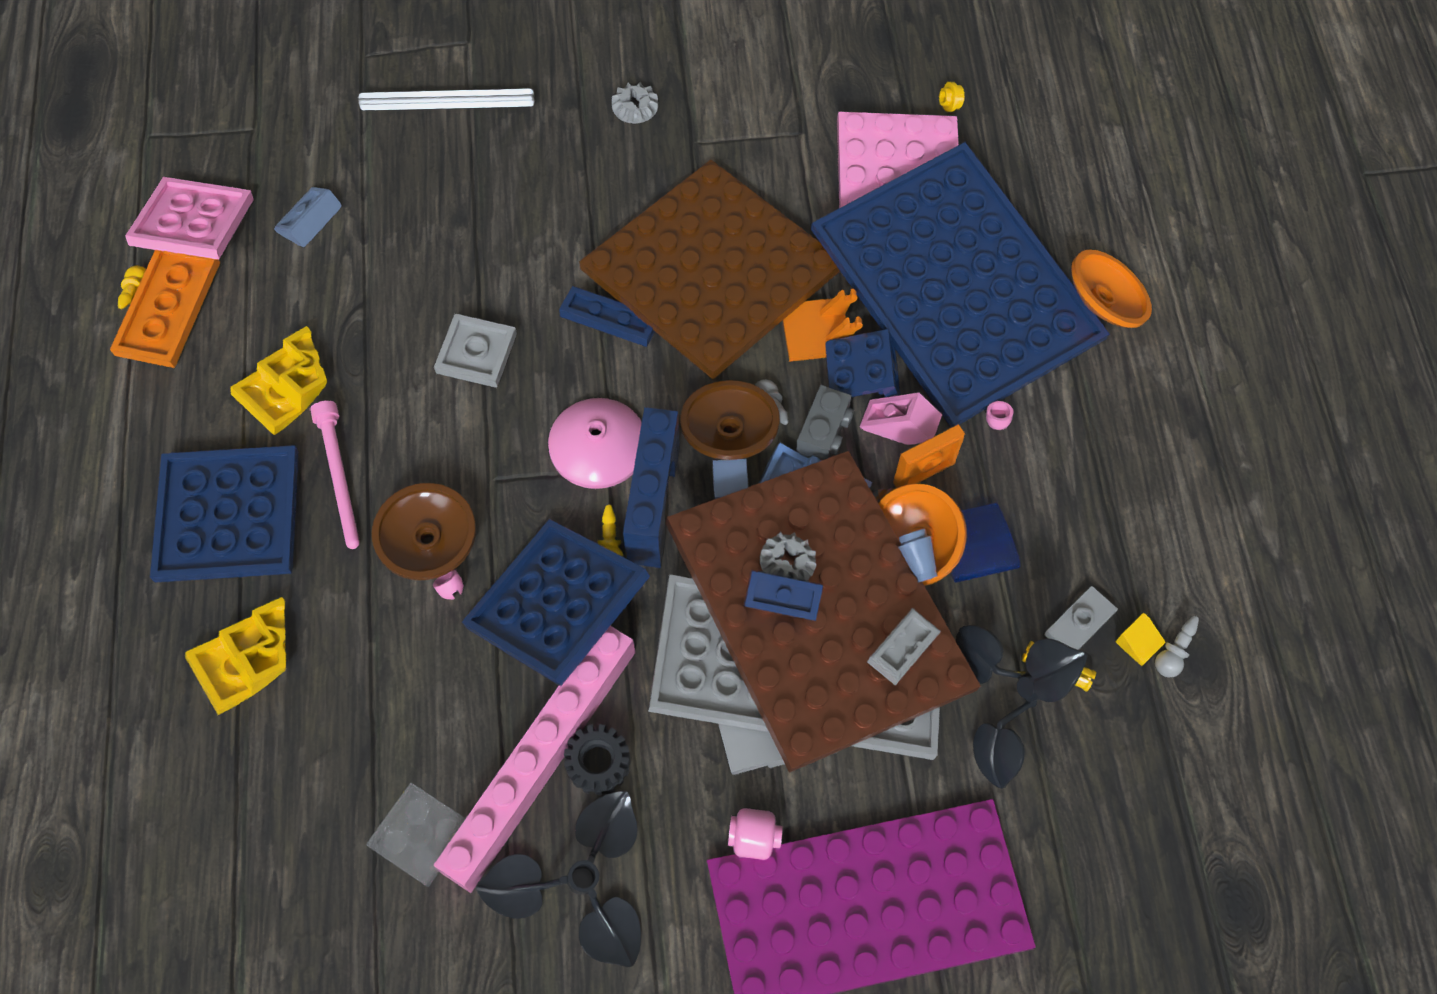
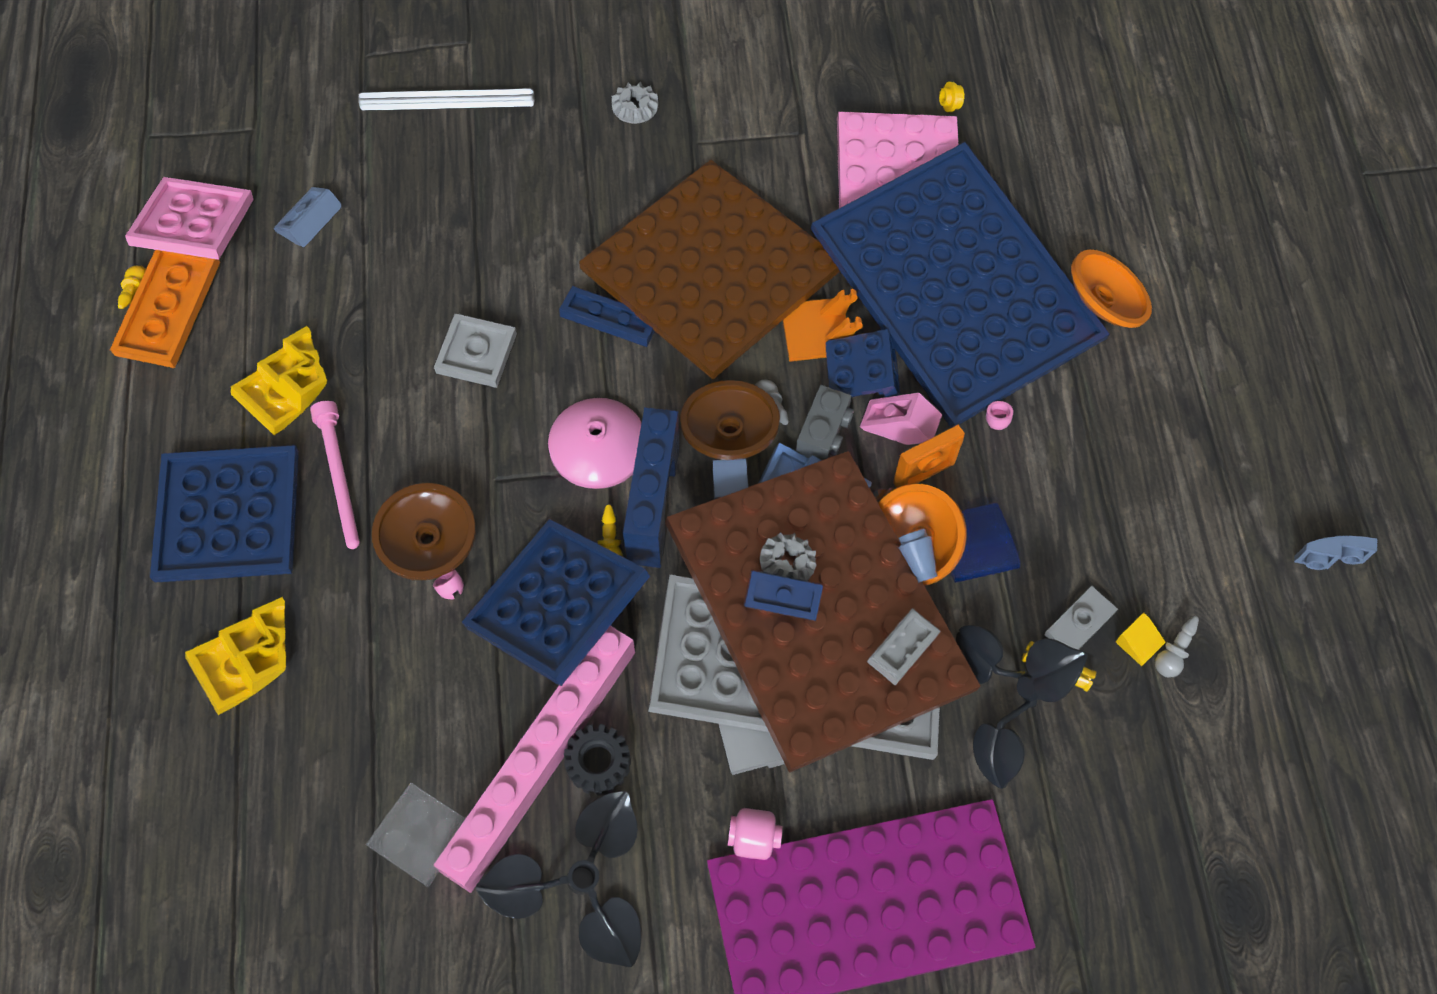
(1325, 552): none -> sand blue slope

